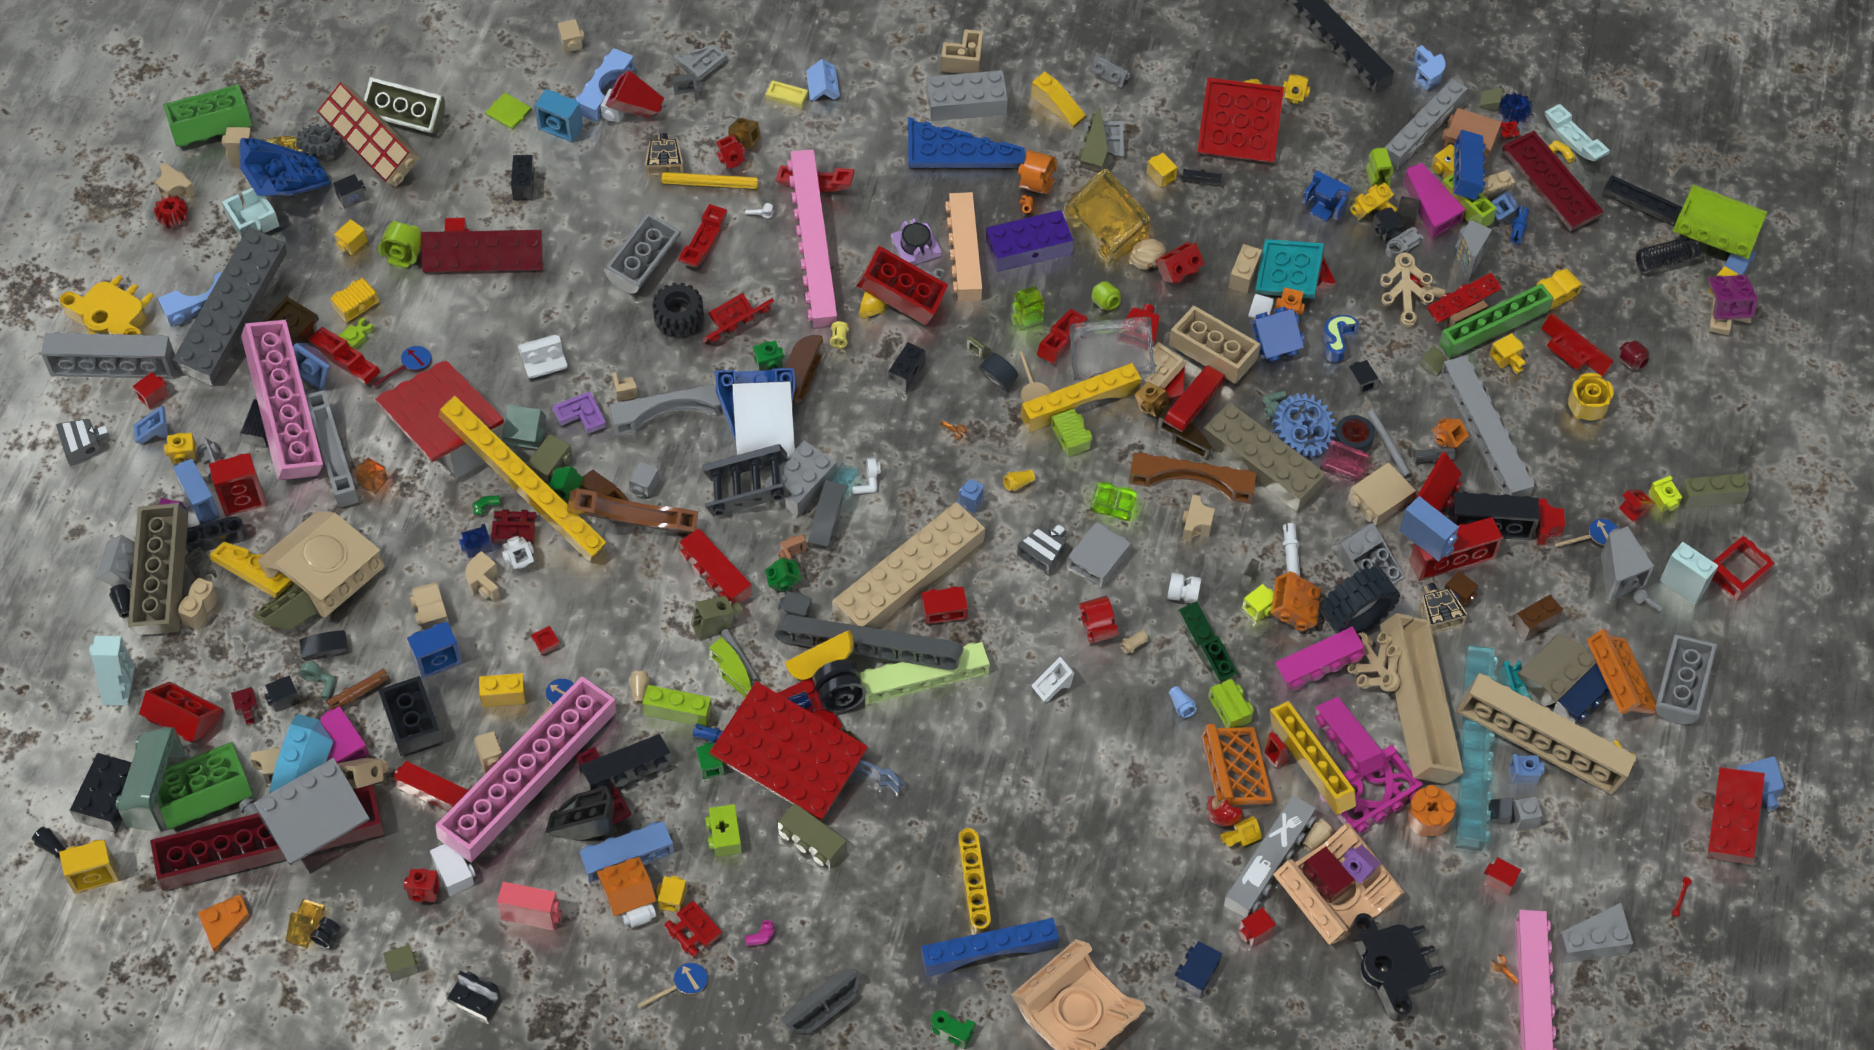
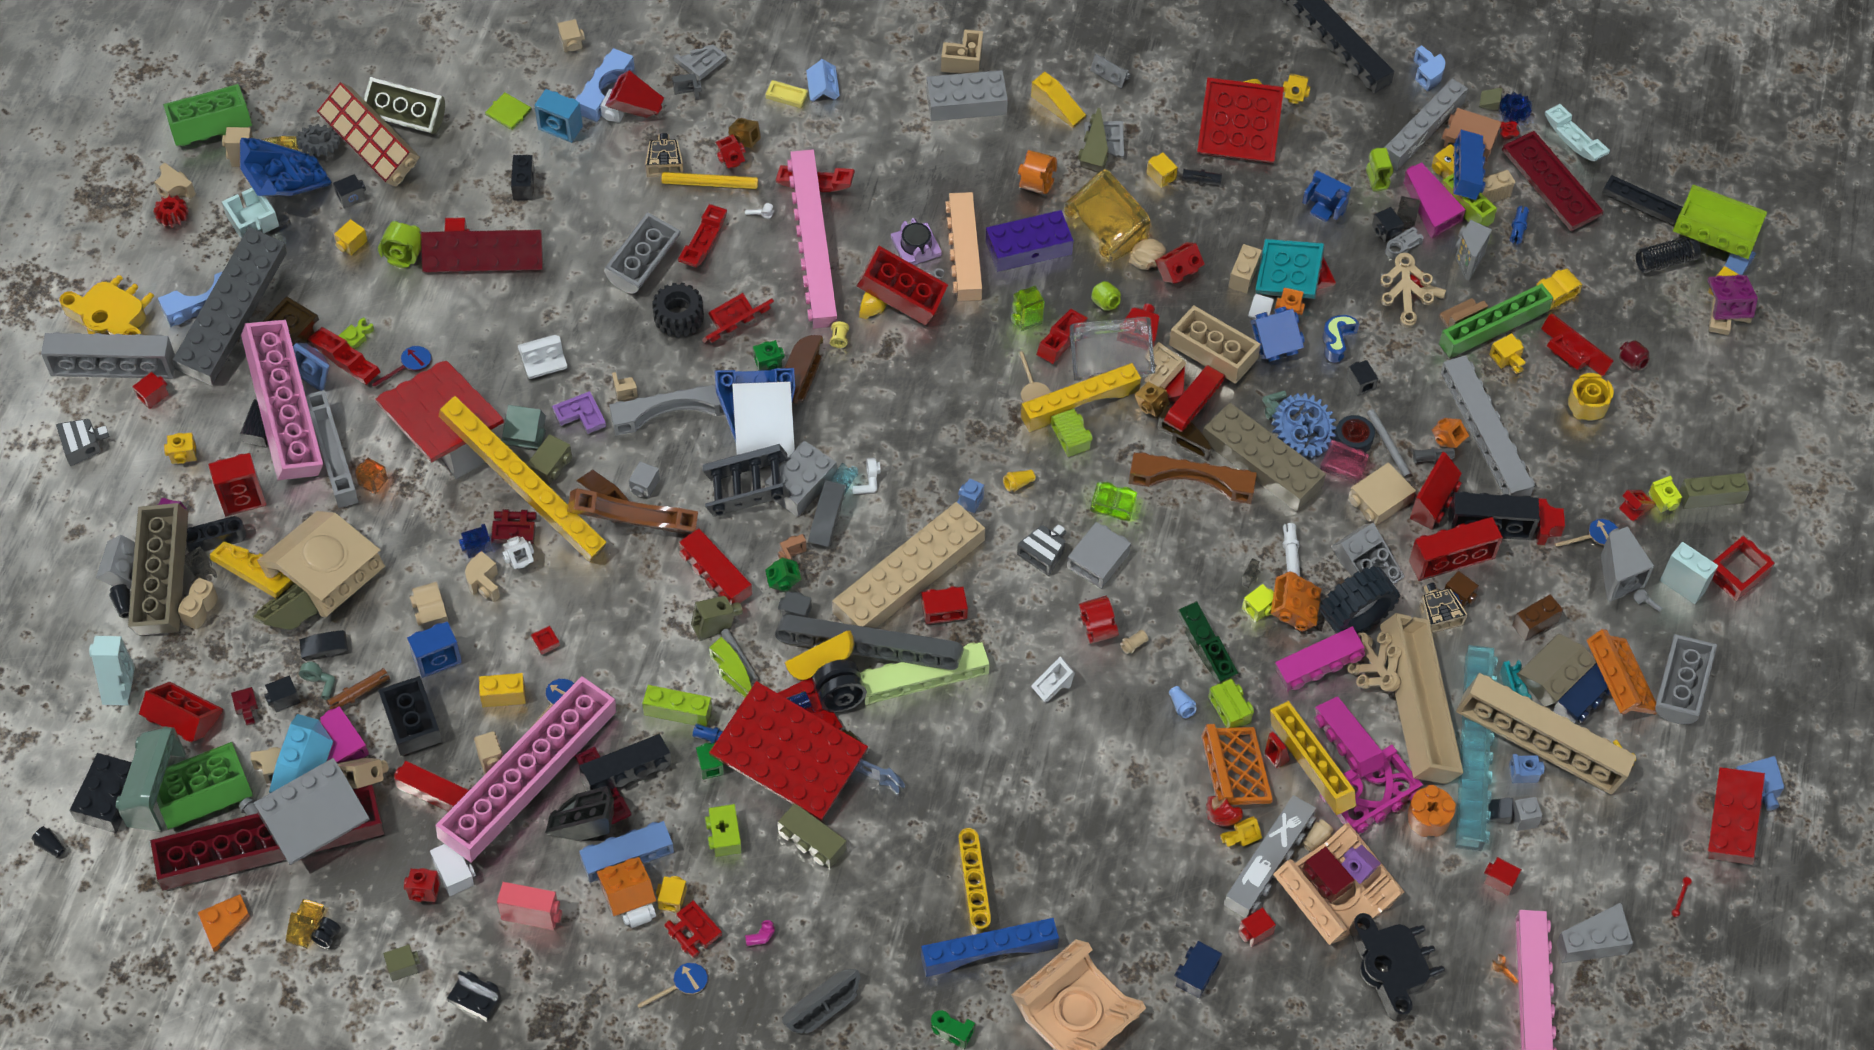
(88, 866): yellow brick -> none
(151, 425): medium blue slope -> none
(196, 492): medium blue brick -> none
(209, 453): light grey hinge -> none
(354, 299): yellow brick -> none
(478, 506): green arm -> none
(564, 481): green brick -> none
(638, 683): tan cone -> none
(906, 367): black brick -> none
(953, 148): blue wing -> none
(957, 435): clear orange hand -> none
(977, 347): olive slope -> none
(999, 371): black wheel -> none
(1027, 203): orange arm -> none
(1184, 588): white wheel -> none
(1197, 519): tan brick -> none
(1375, 199): yellow brick -> none
(1429, 529): medium blue brick -> none
(1433, 360): olive slope -> none
(1463, 297): red bracket -> none
(1505, 204): medium blue brick -> none
(1564, 149): yellow arm -> none

